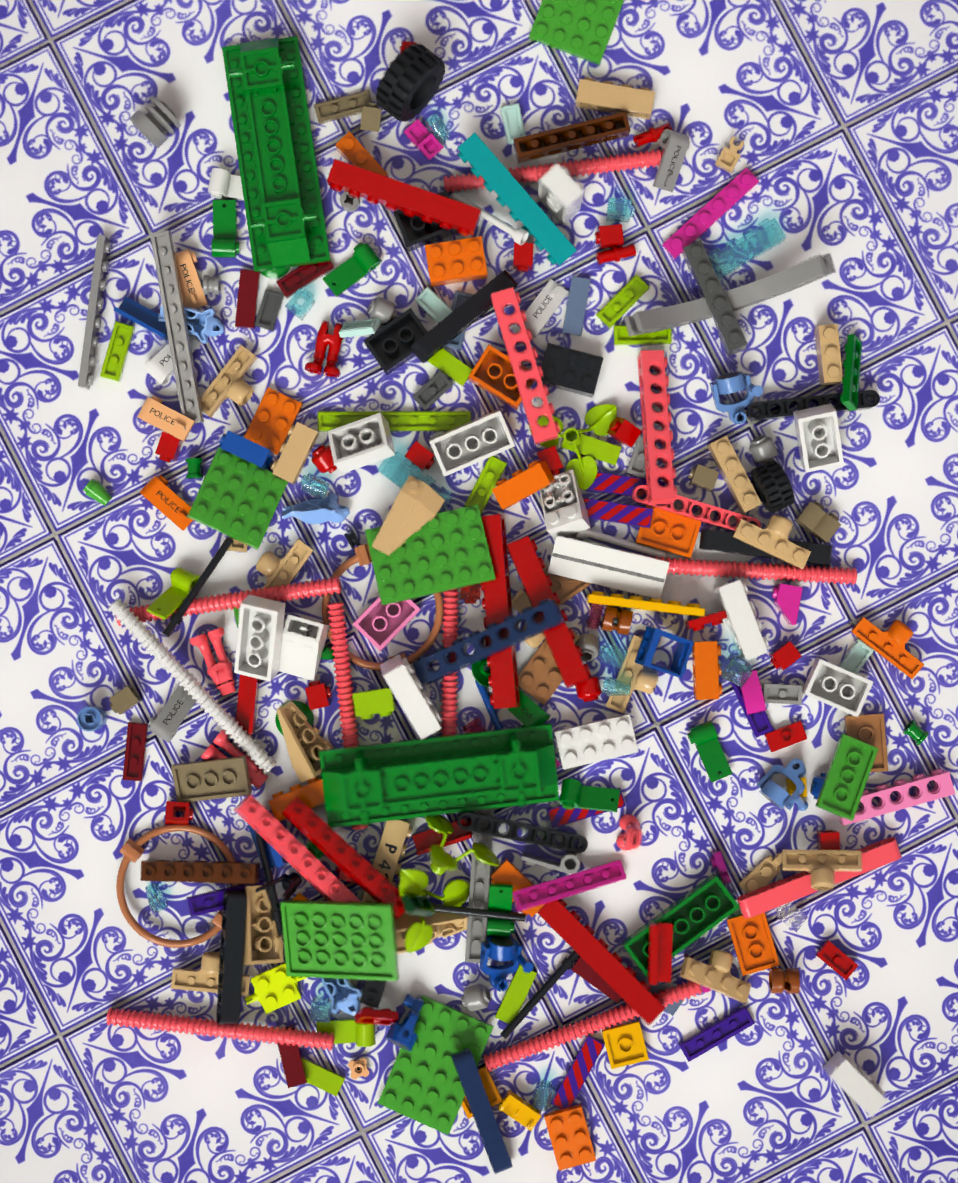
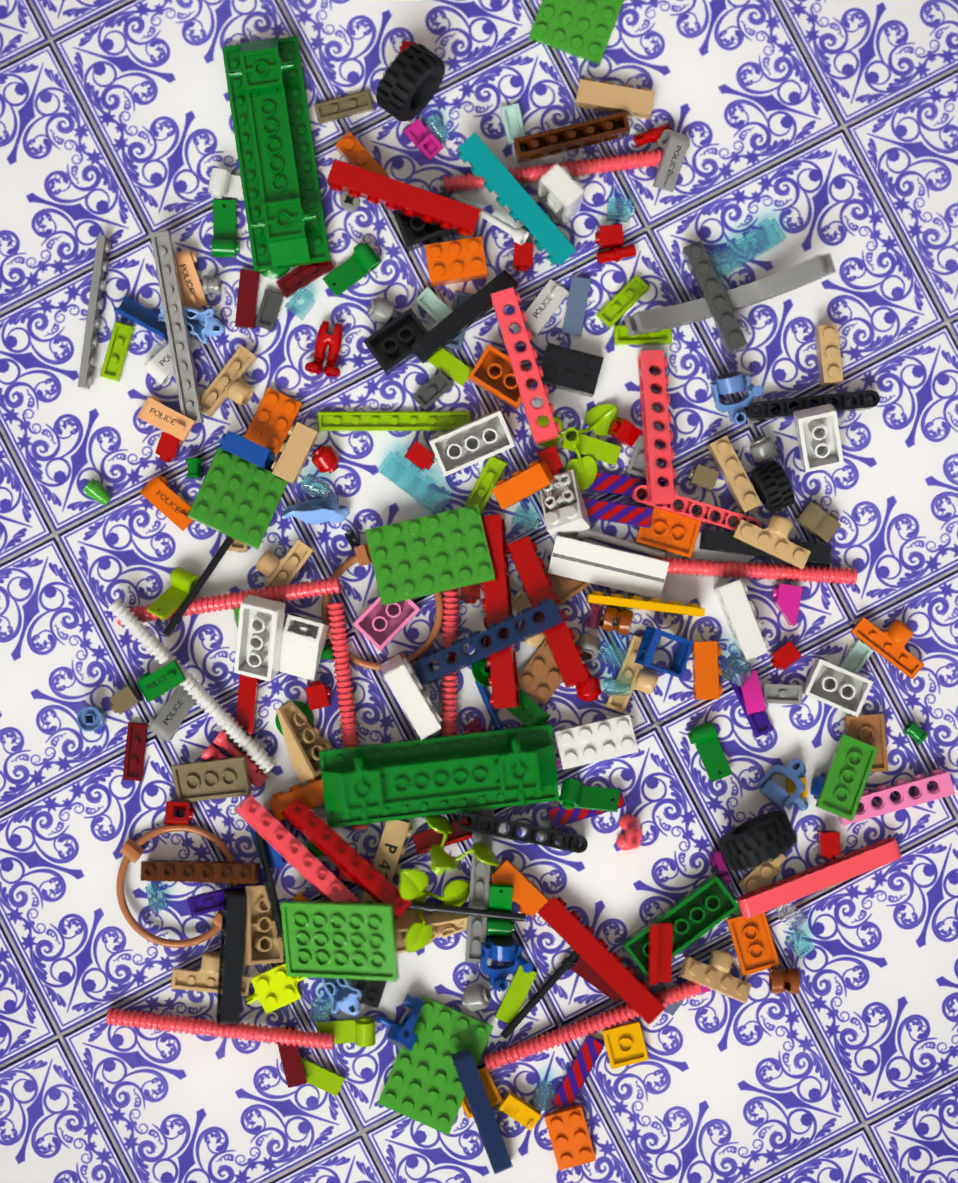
(155, 121): light grey wheel -> none
(161, 681): none -> green door
(220, 672): coral piece -> none
(290, 884): black plant -> none
(358, 1063): light nougat plate -> none
(359, 327): light aqua tile -> none
(361, 443): white brick -> none
(370, 117): dark tan brick -> none
(374, 702): lime brick -> none
(377, 1017): red plate -> none
(411, 510): tan wedge -> none
(417, 905): dark green plate -> none
(526, 519): none -> clear light blue brick
(568, 885): dark pink plate -> none
(569, 864): light grey door -> none
(710, 213): dark pink plate -> none
(714, 618): red plate -> none
(716, 1033): dark purple tile -> none
(728, 157): tan plate -> none
(758, 840): none -> black tyre
(785, 736): red plate -> none
(800, 943): none -> clear light blue brick
(822, 864): tan plate -> none
(836, 959): red plate -> none
(852, 372): green plate -> none
(856, 1083): white brick -> none

